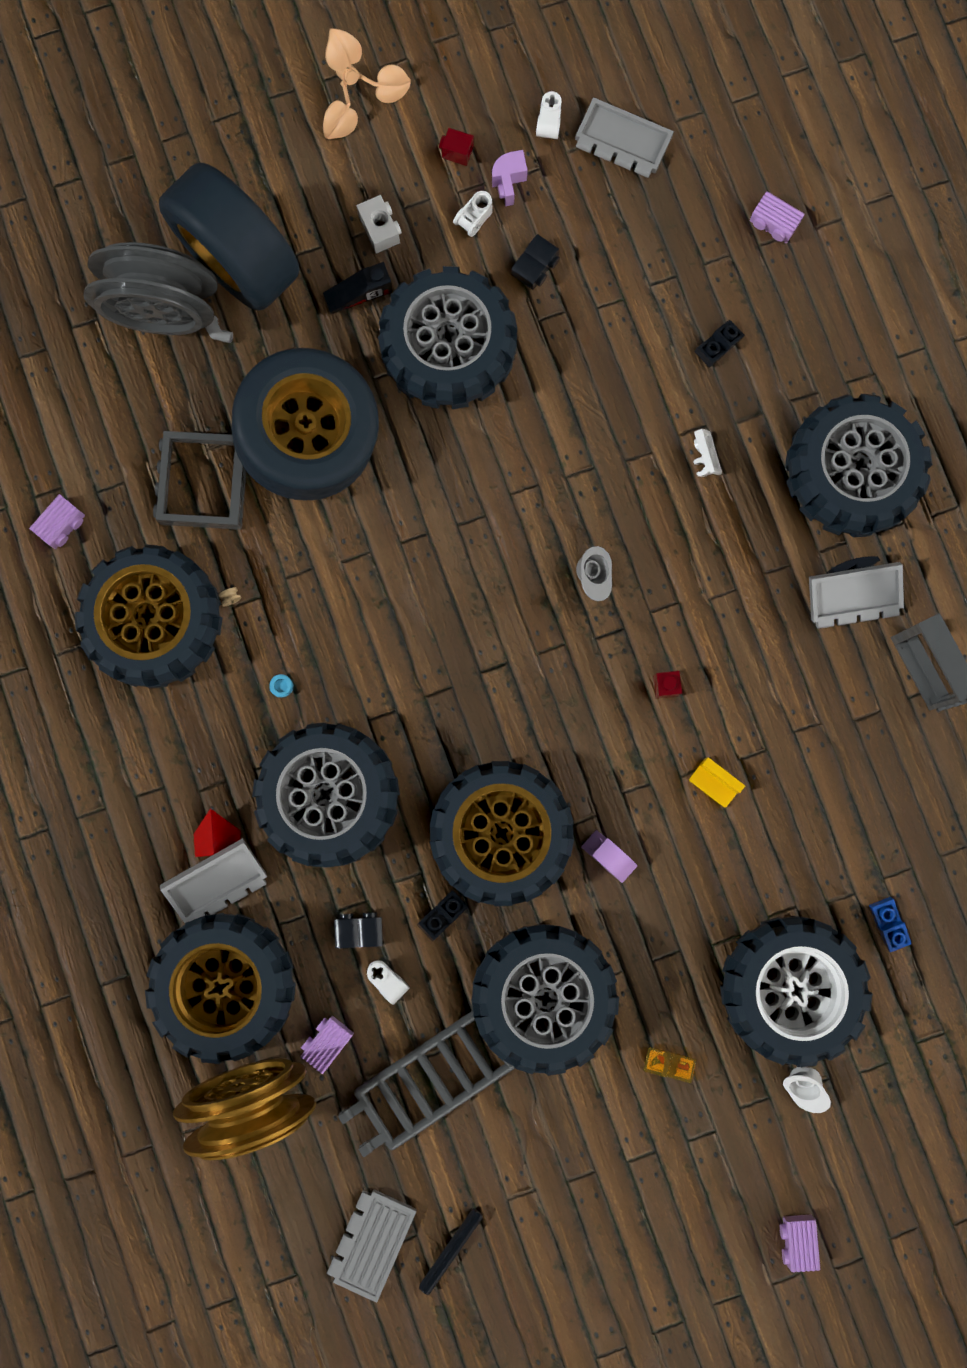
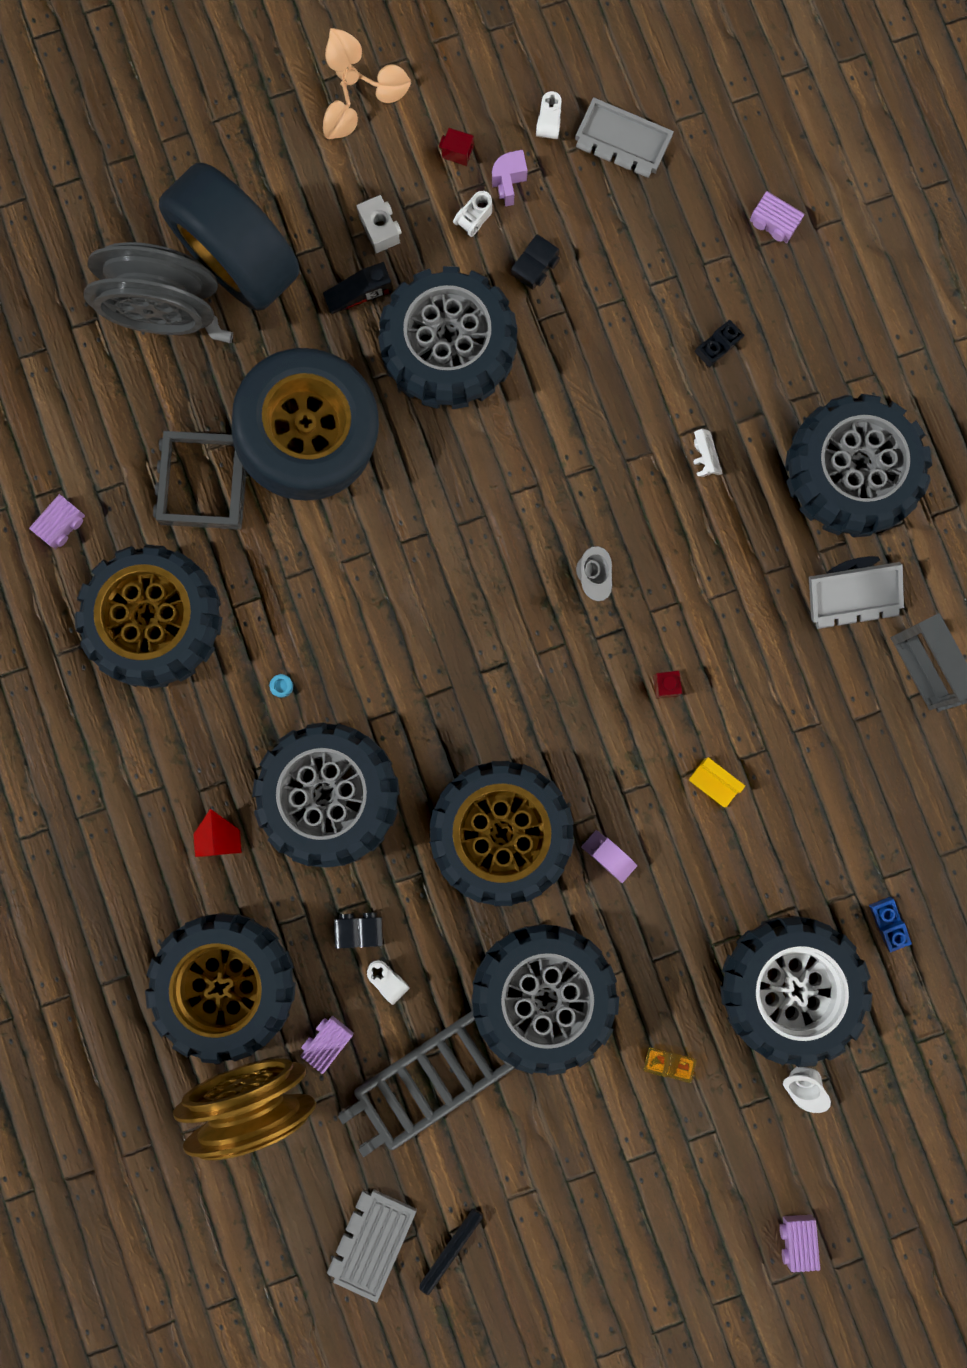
(214, 881): light grey hinge -> none
(229, 596): tan bush -> none
(442, 915): black slope -> none

